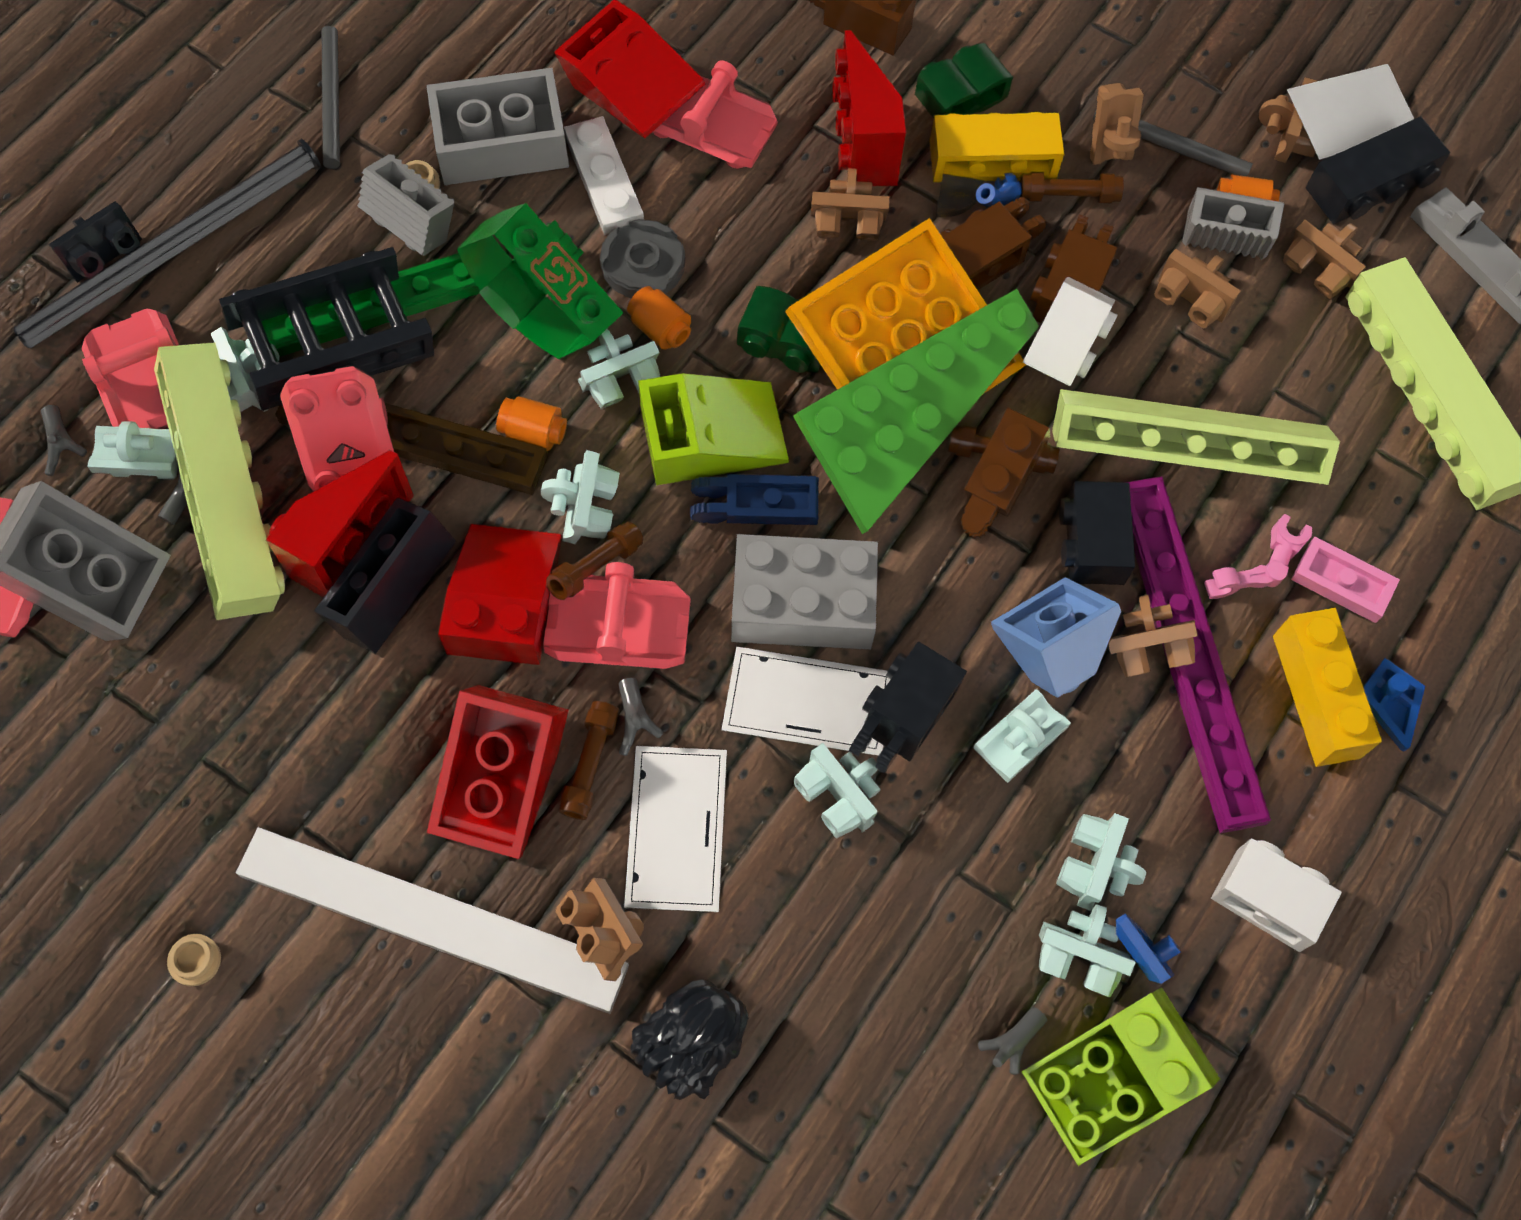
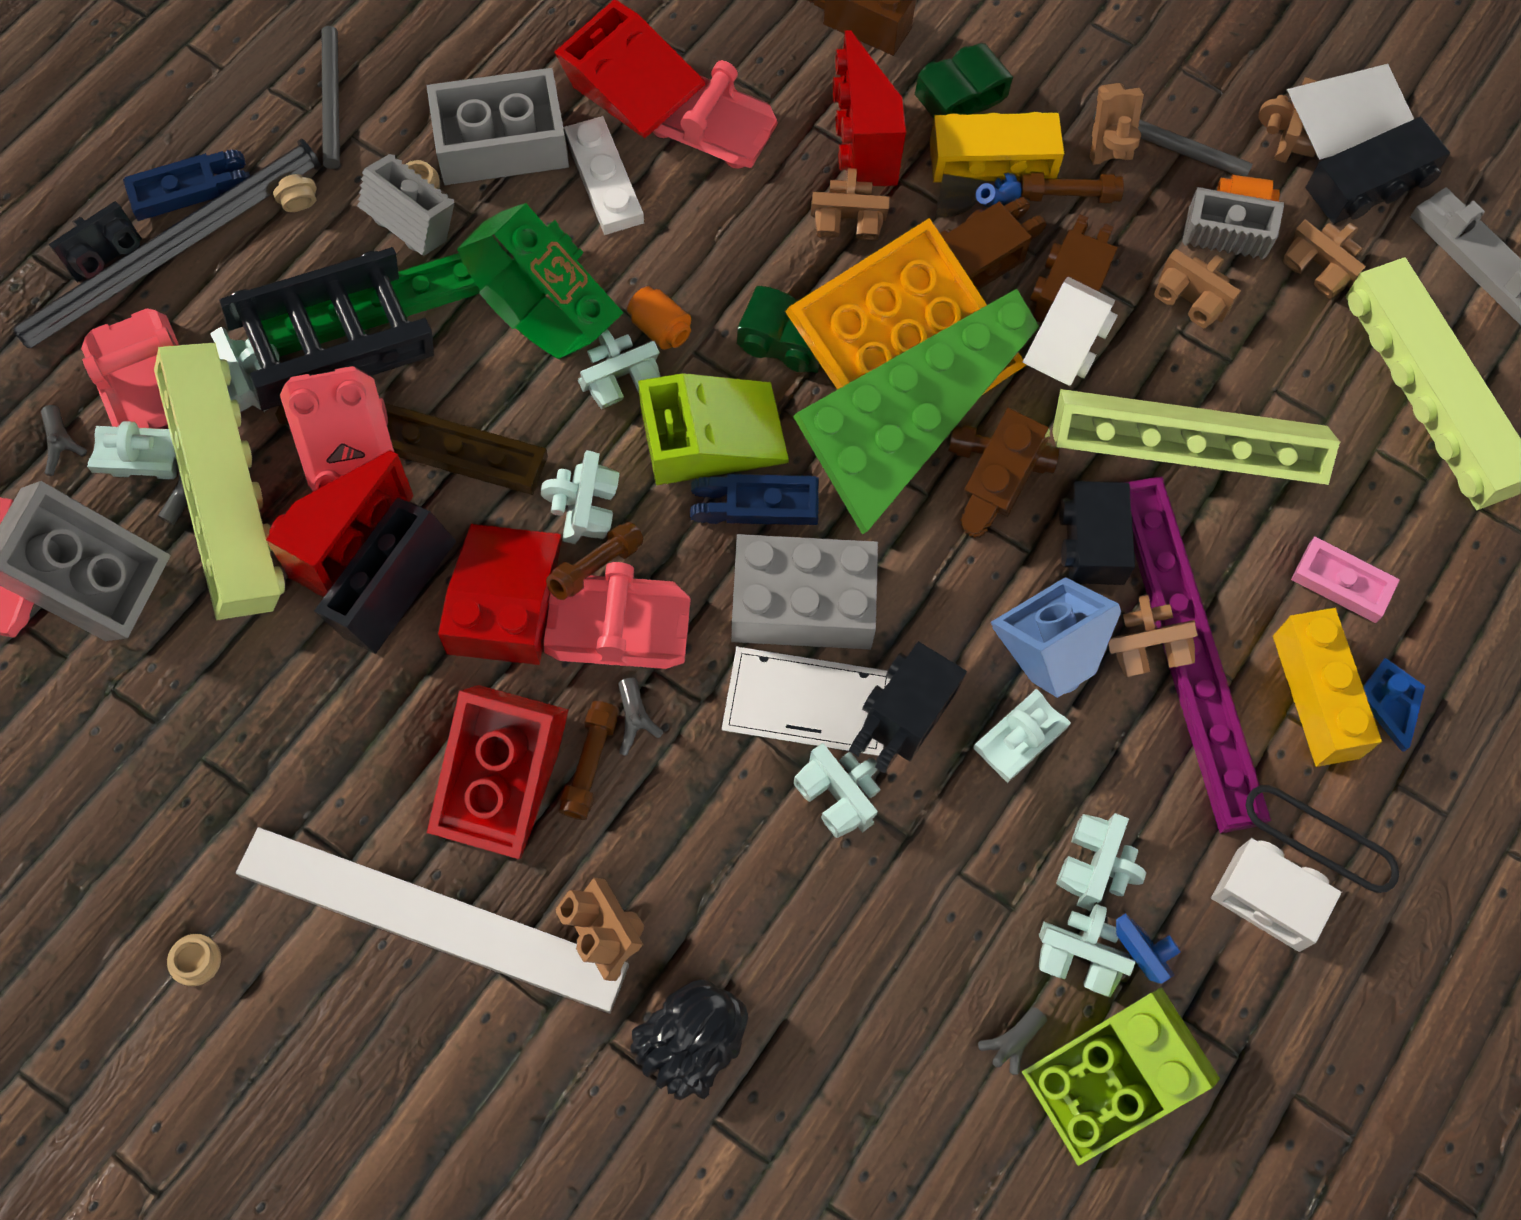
(184, 183): none -> dark blue hinge
(295, 193): none -> tan plate
(531, 422): orange brick -> none
(642, 257): dark grey tile -> none
(676, 829): white sticker -> none
(1285, 547): bright pink piece -> none
(1316, 856): none -> black piece

